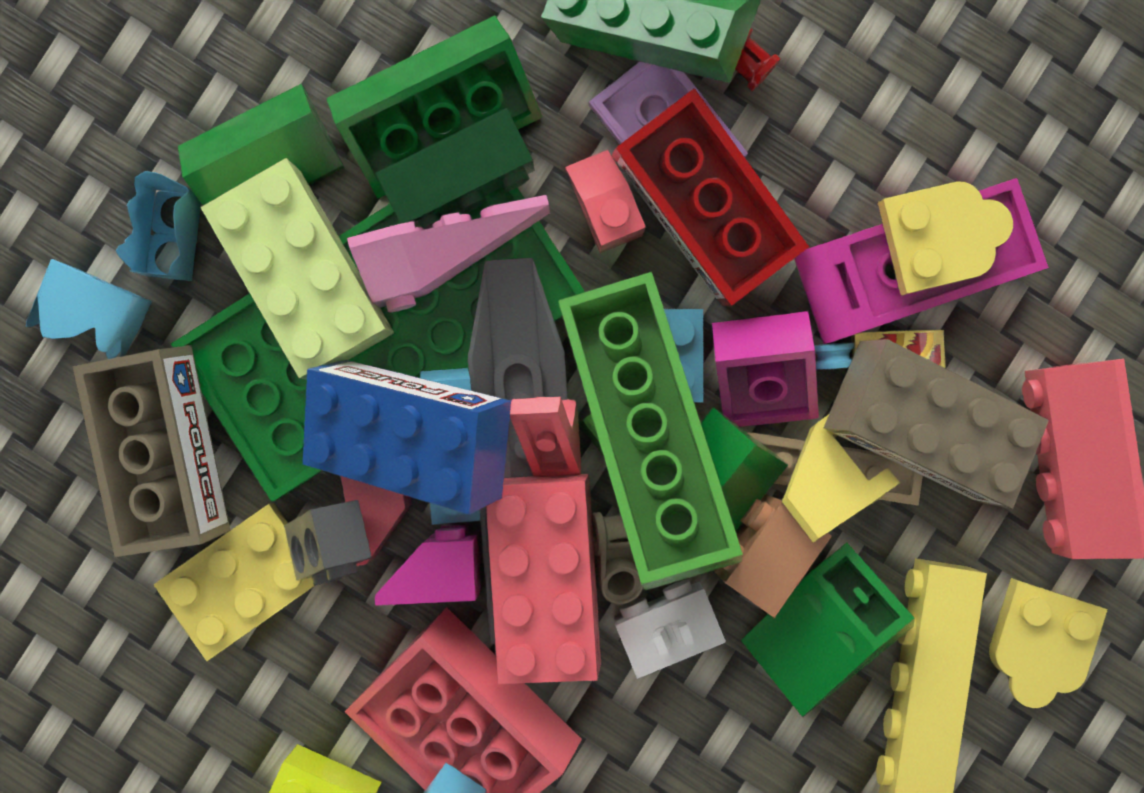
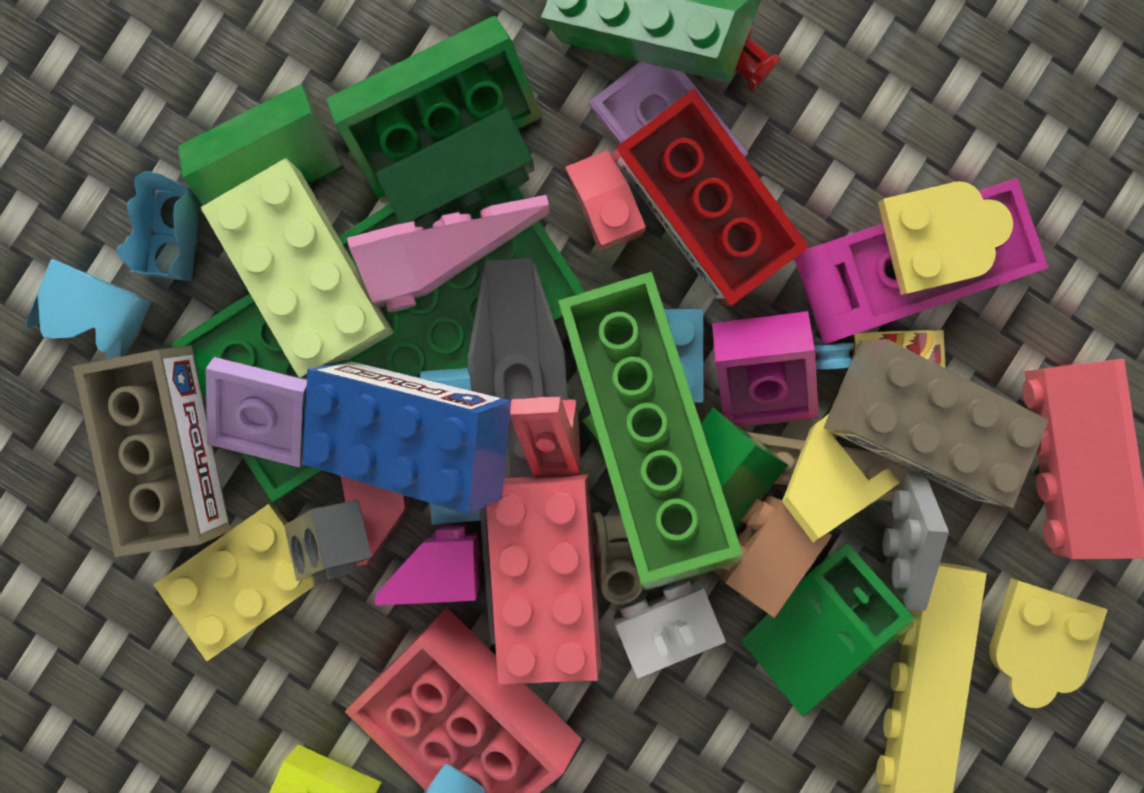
(255, 411): none -> lavender plate
(915, 540): none -> light grey plate

